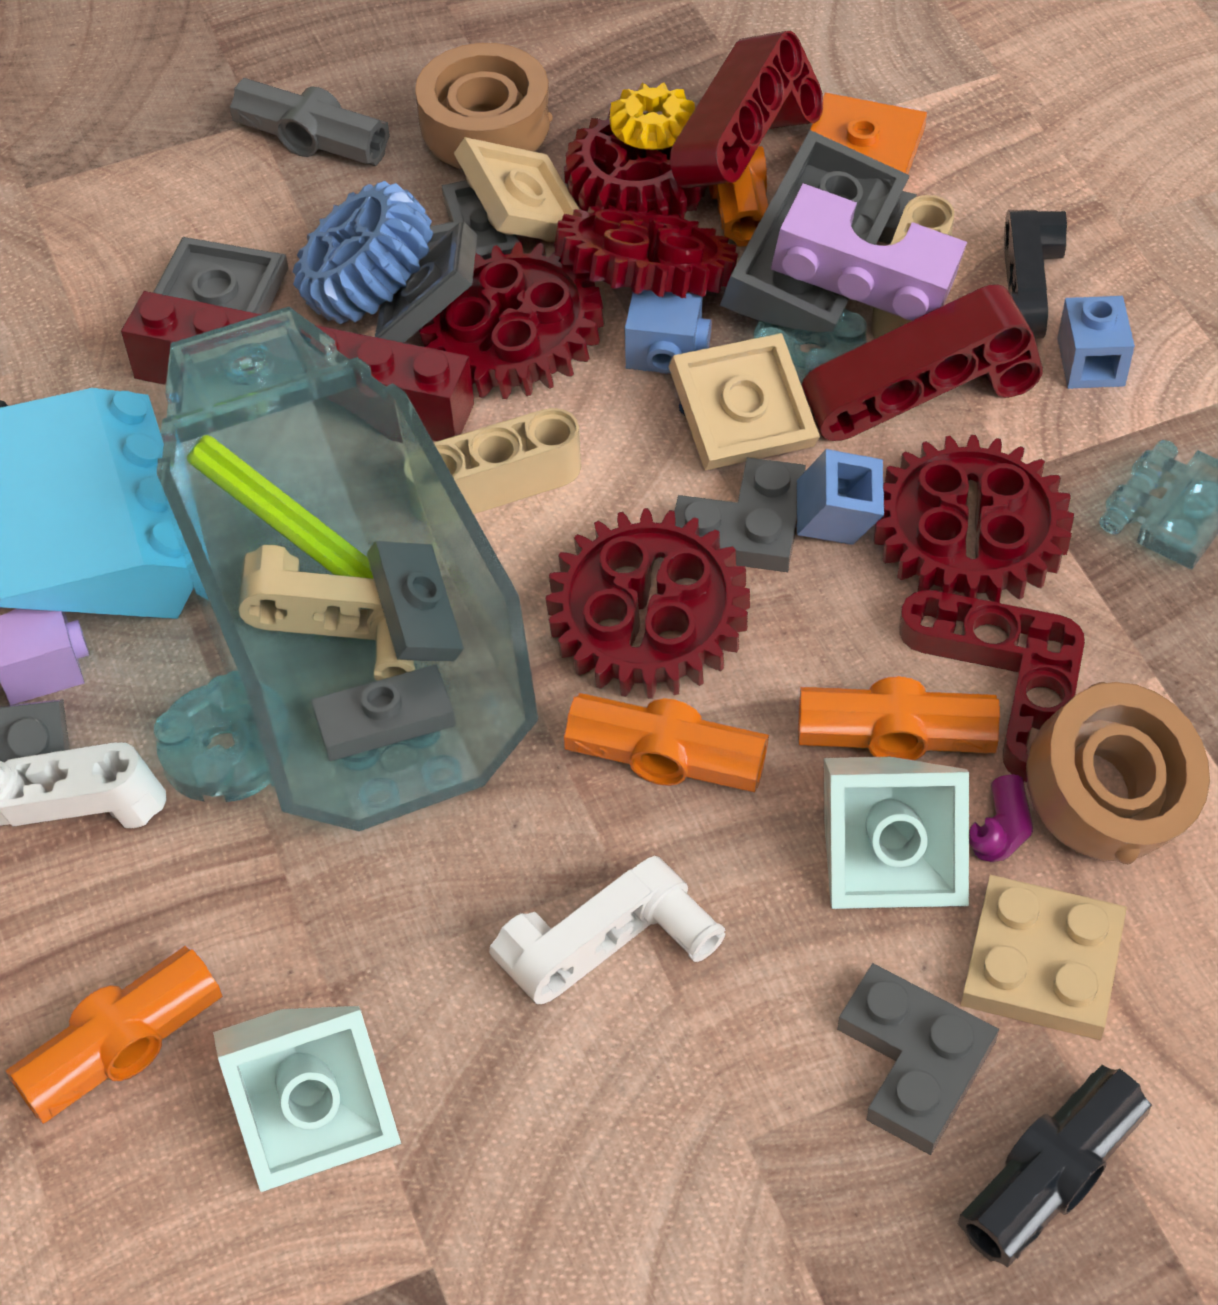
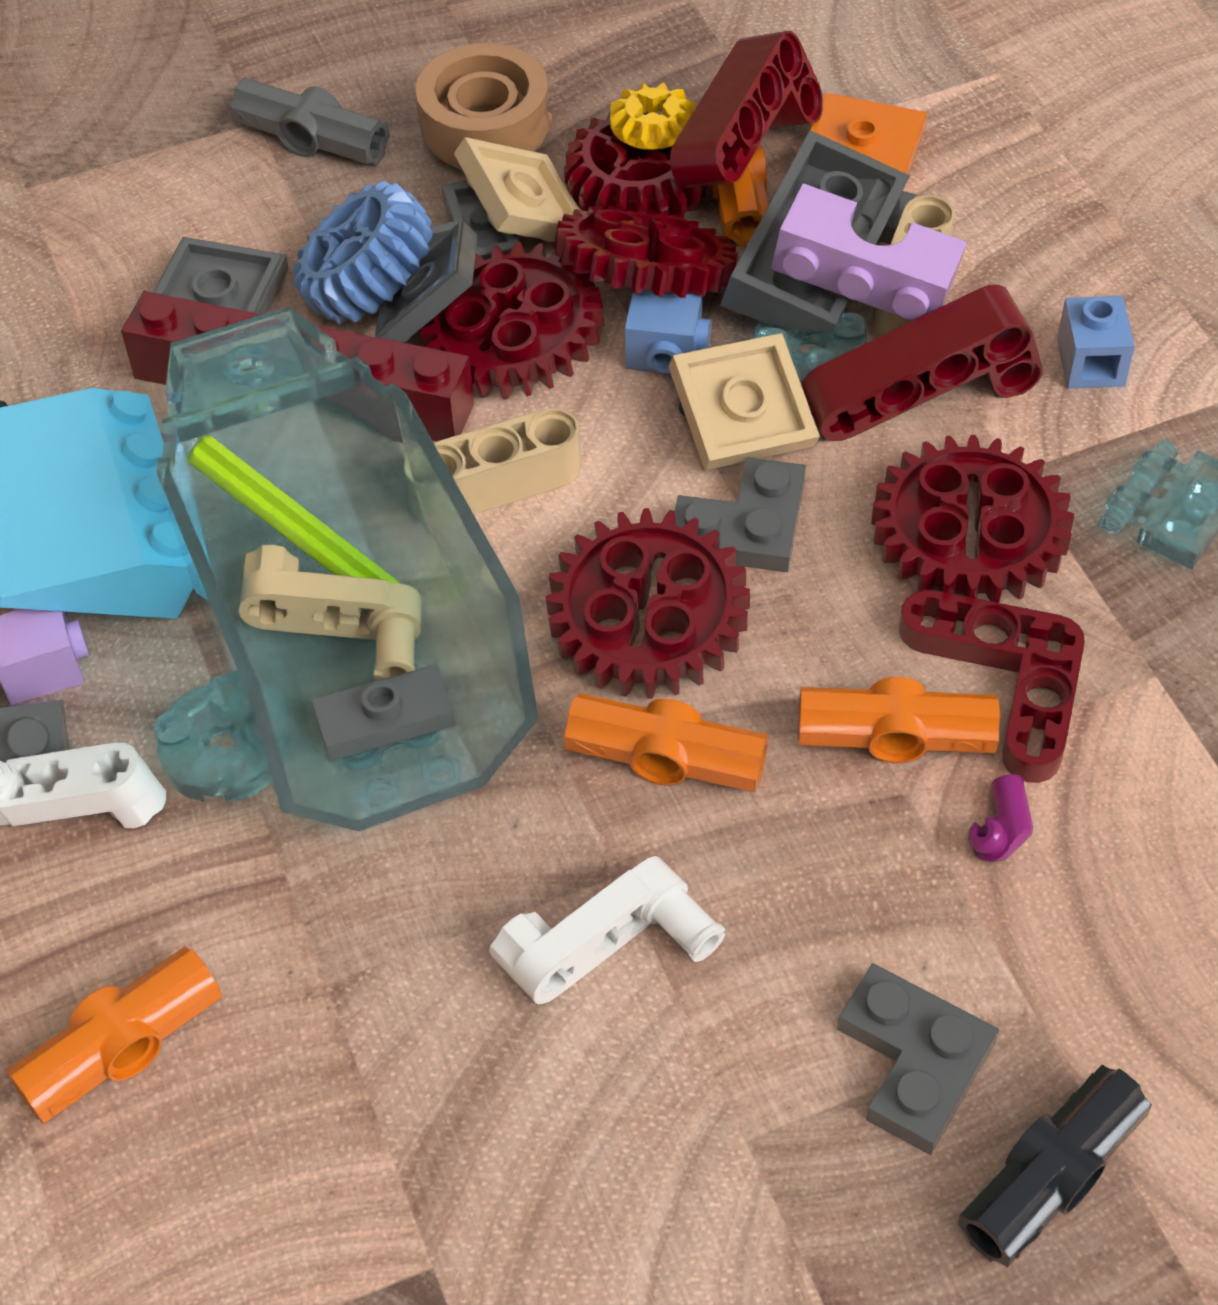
(305, 1091): light aqua slope -> none
(414, 601): dark grey plate -> none
(840, 497): medium blue brick -> none
(896, 833): light aqua slope -> none
(1027, 241): black beam -> none
(1044, 957): tan plate -> none
(1151, 749): medium nougat piece -> none

